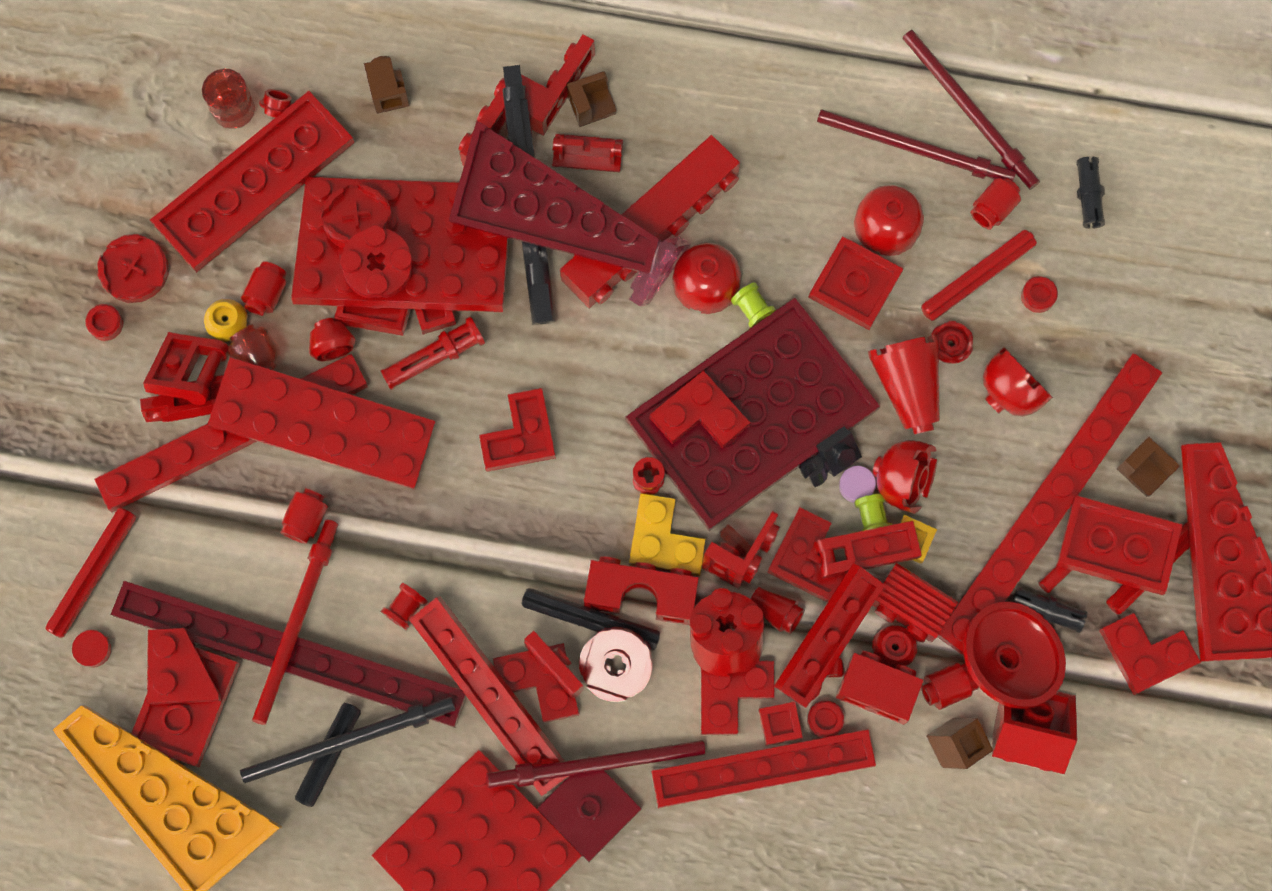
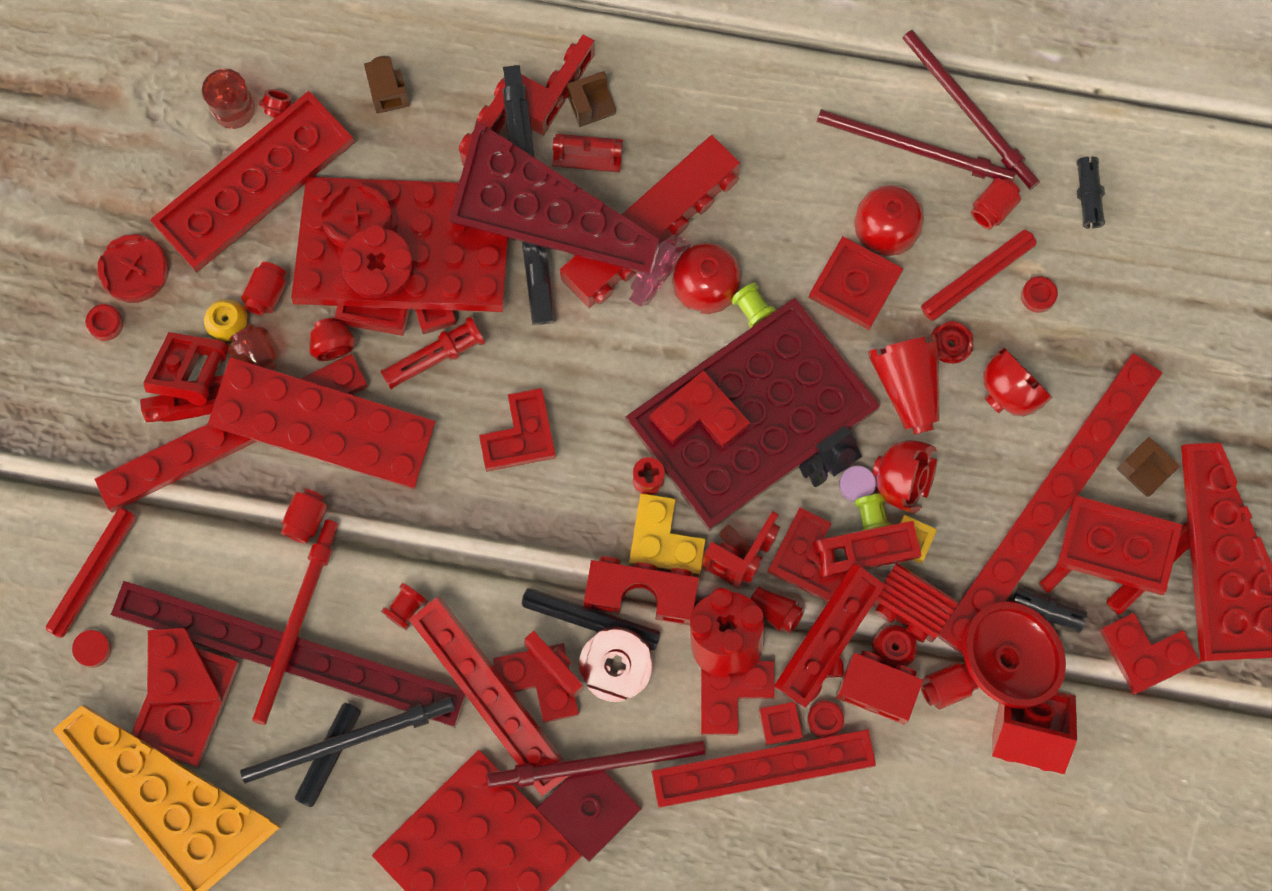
(959, 743): reddish brown panel -> none

